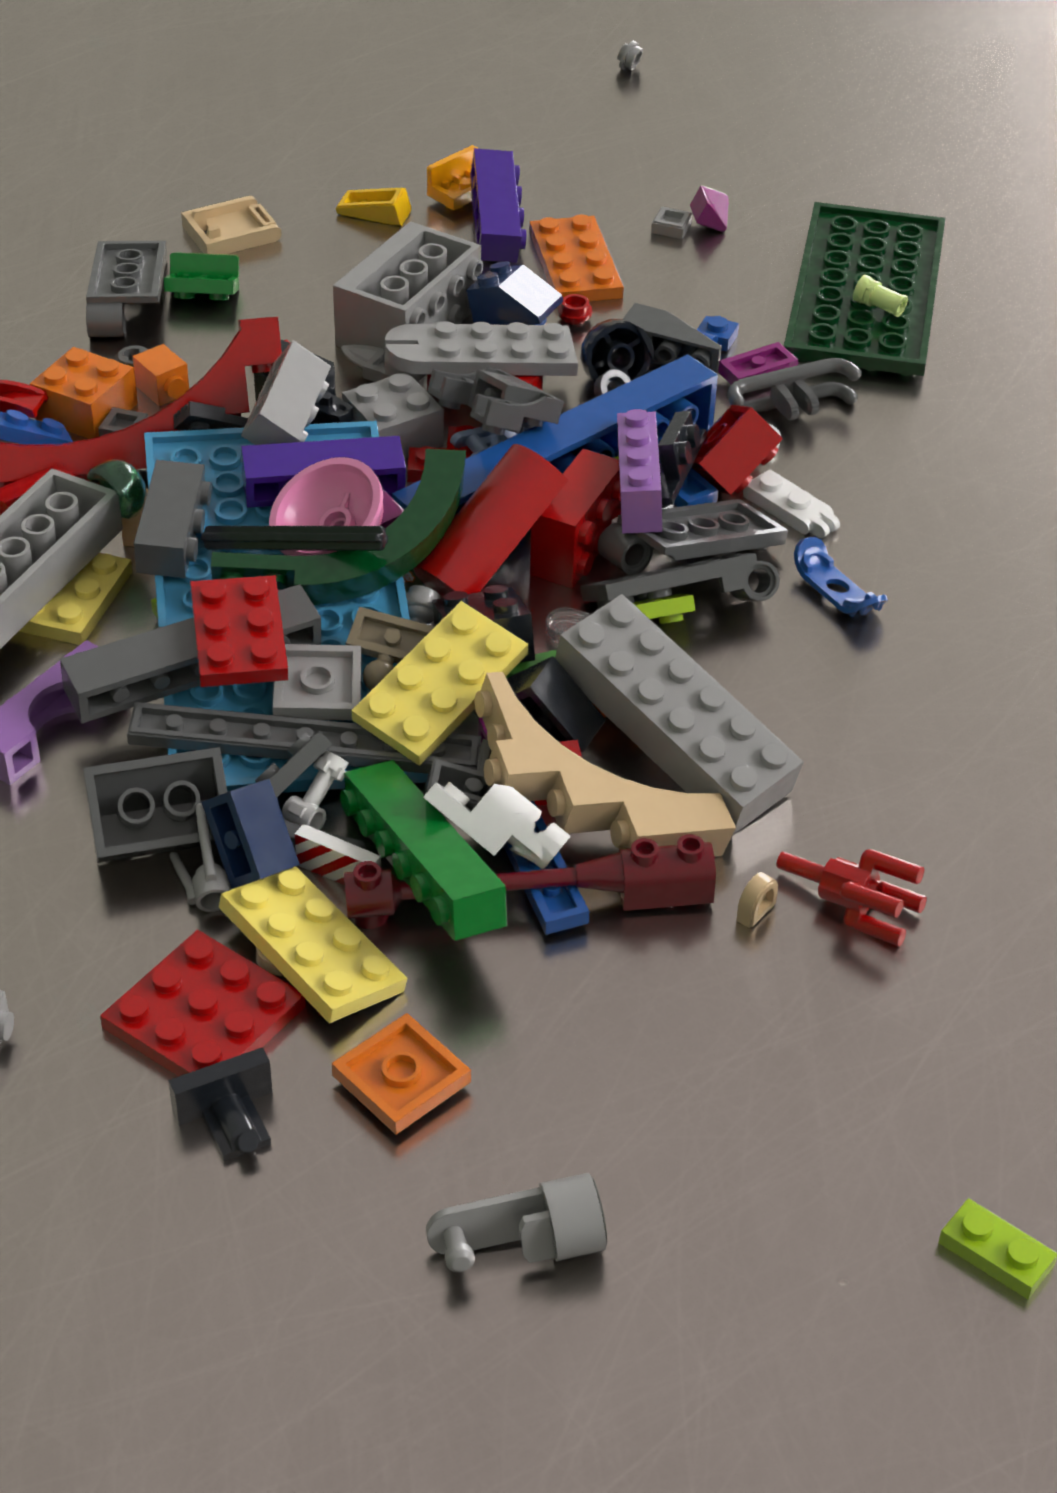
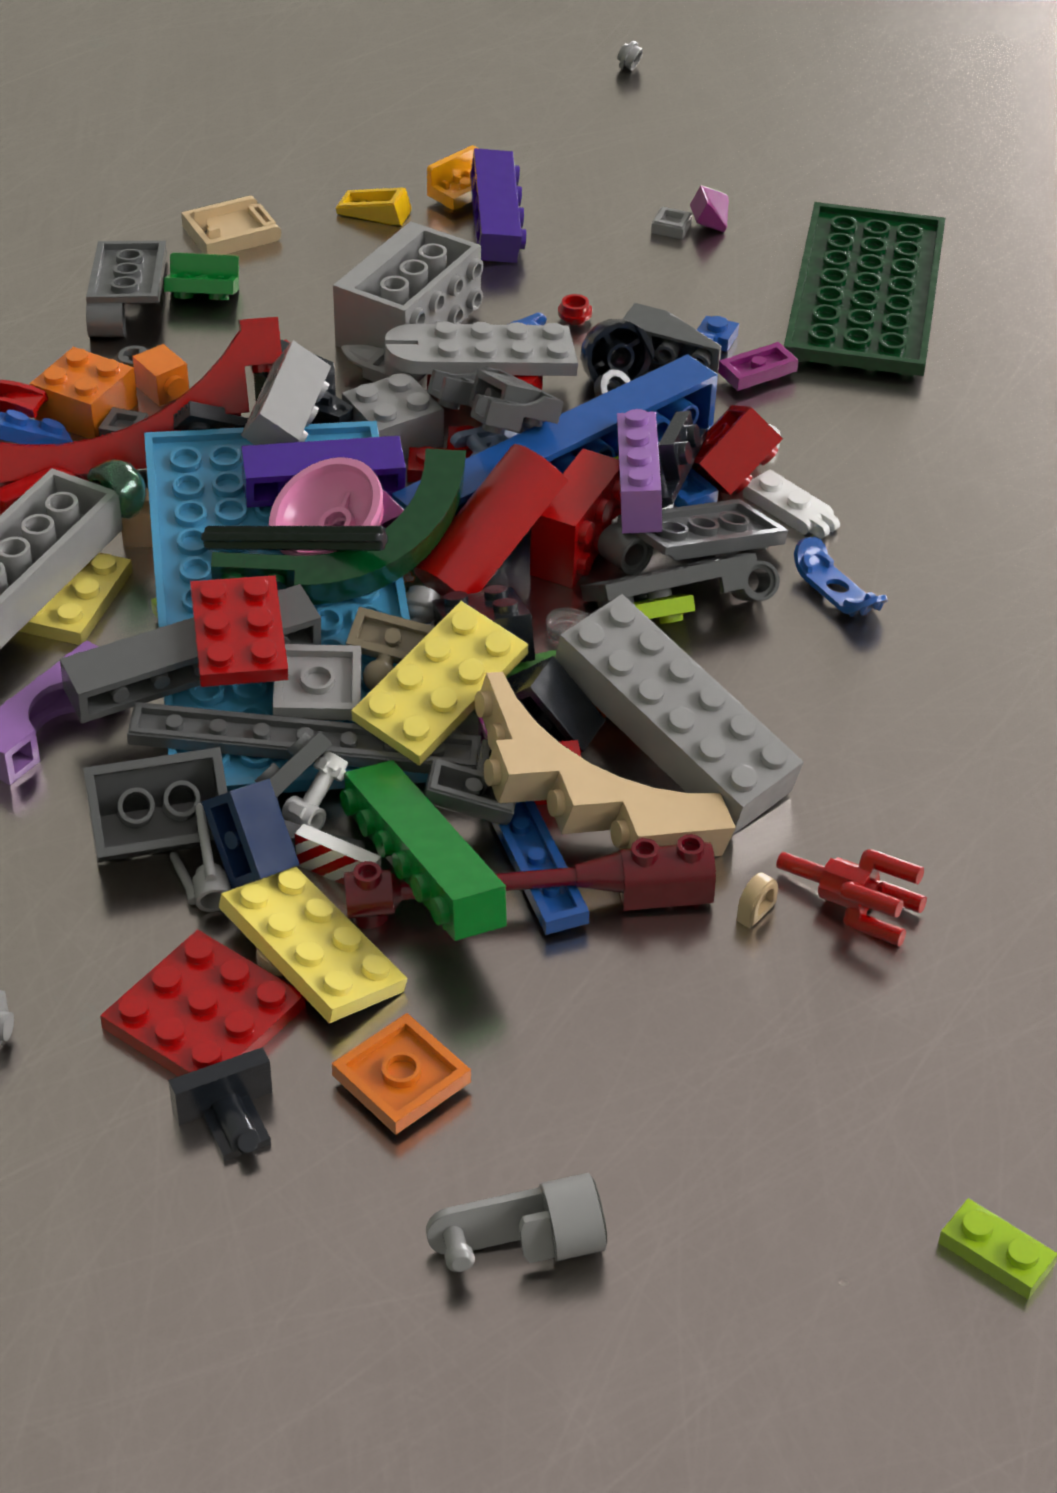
(172, 519): dark grey brick -> none
(500, 818): white plate -> none
(511, 295): dark blue slope -> none
(576, 257): orange plate -> none
(791, 391): dark grey piece -> none
(873, 293): yellowish green pin -> none

